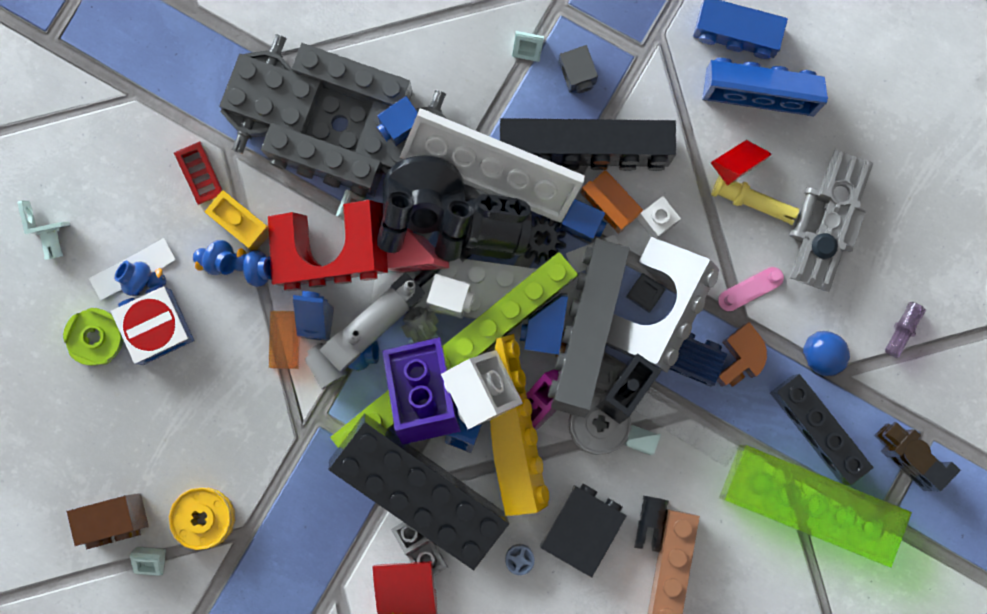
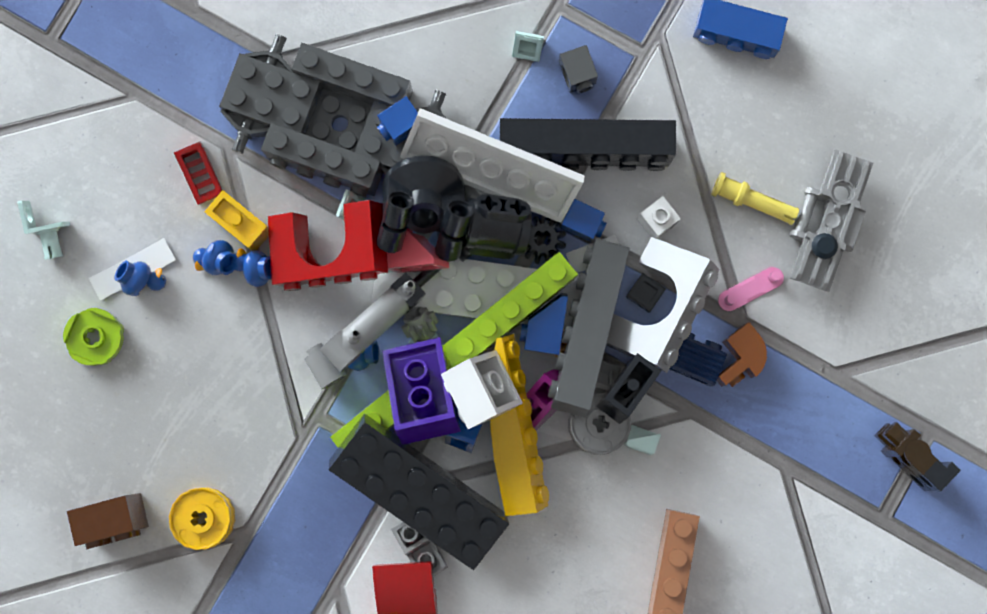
(148, 560): light aqua slope -> none
(152, 325): piece -> none
(283, 341): clear orange tile -> none
(313, 316): blue slope -> none
(450, 296): white brick -> none
(518, 564): sand blue wheel -> none
(584, 530): black panel -> none
(609, 197): orange panel -> none
(652, 516): black hinge -> none
(687, 426): clear piece -> none
(739, 161): red slope -> none
(764, 87): blue slope -> none
(815, 505): clear neon green brick -> none
(821, 430): black brick -> none
(826, 353): blue hair -> none
(905, 329): clear purple axle -> none

